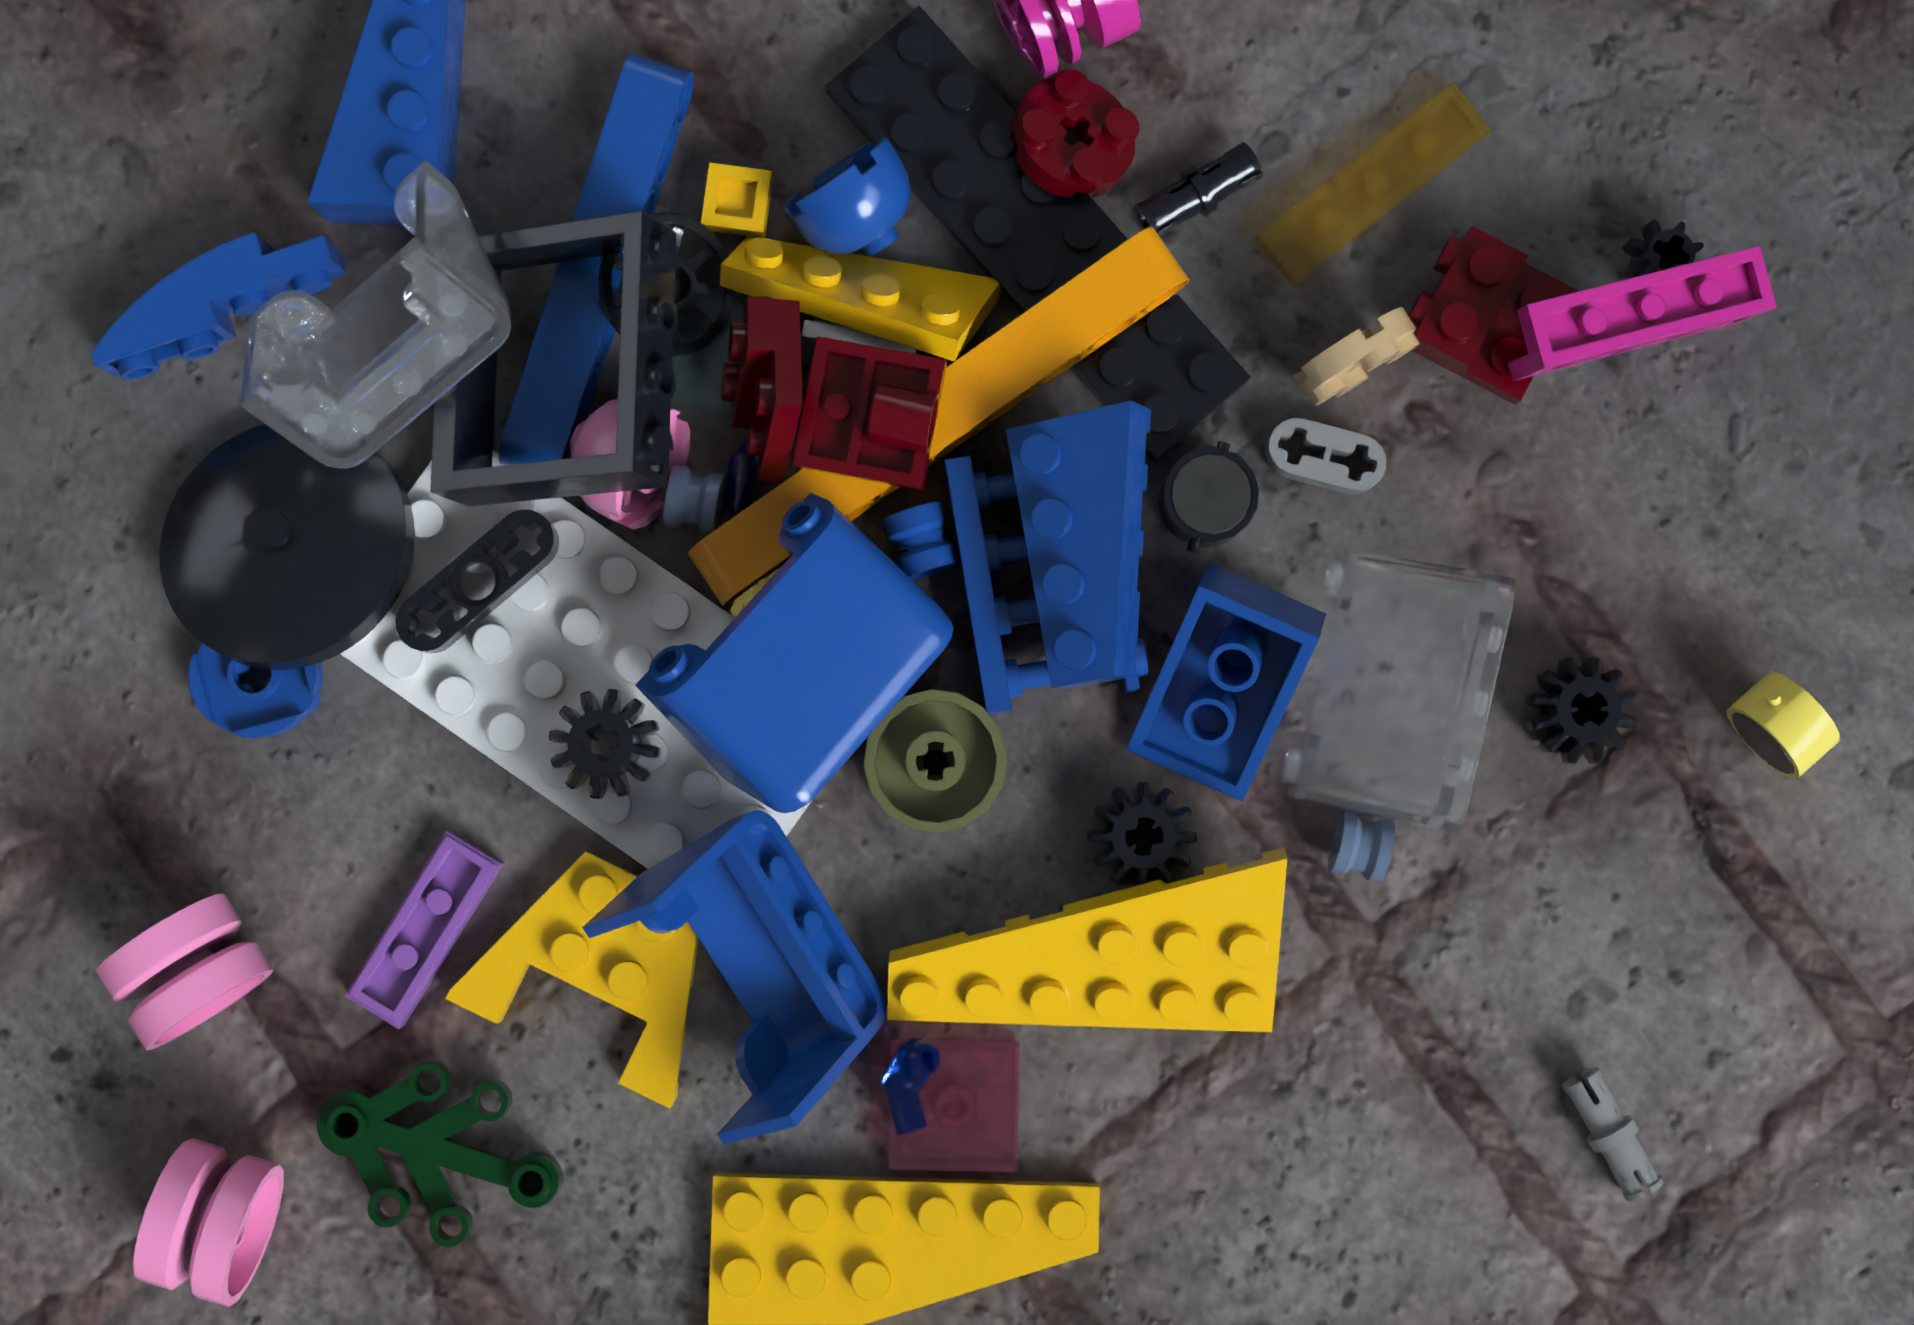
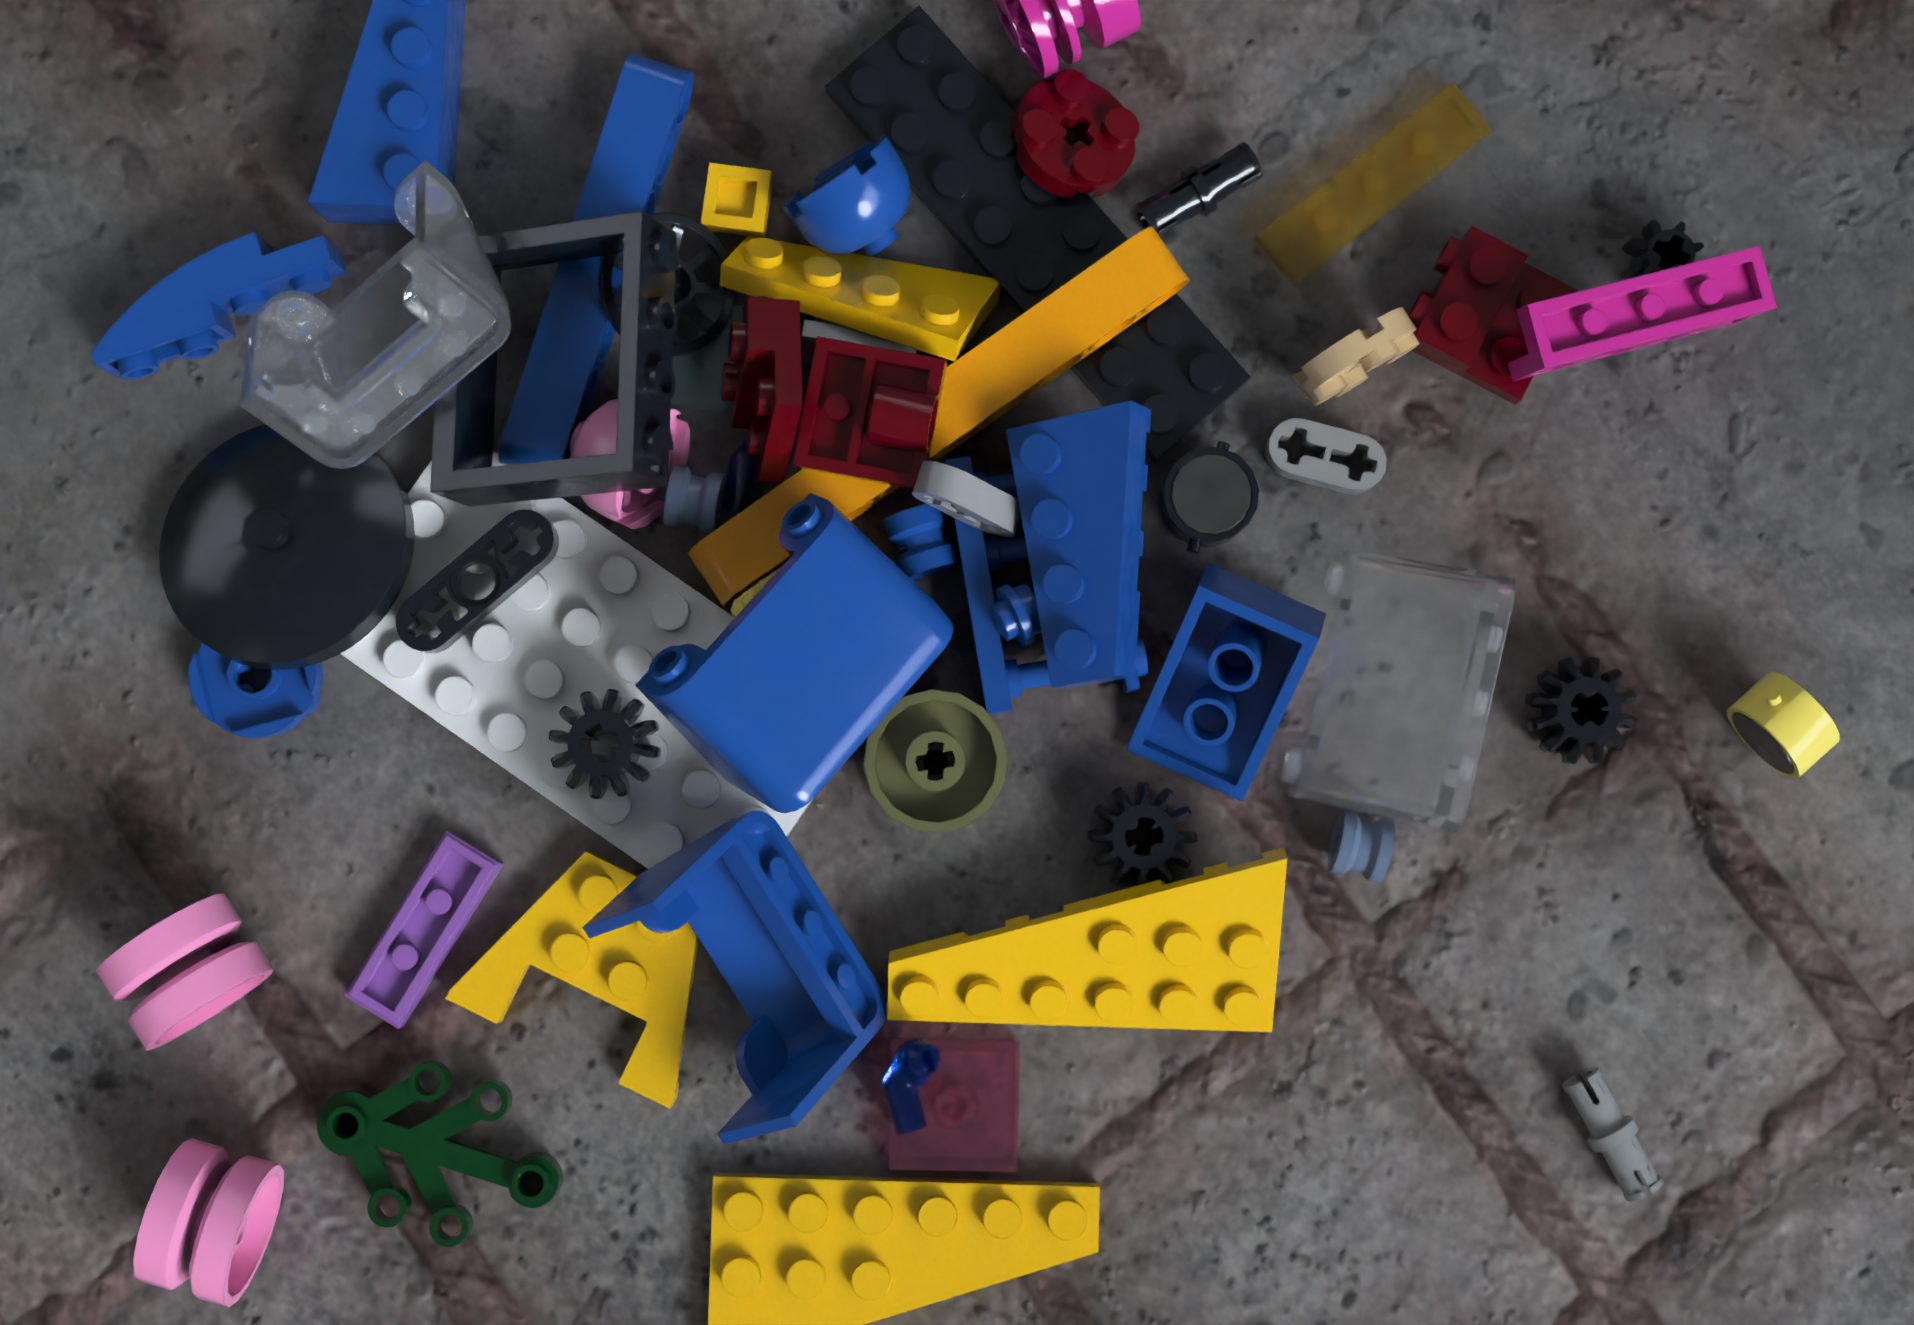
(967, 498): none -> light grey beam
(1016, 614): none -> blue plate

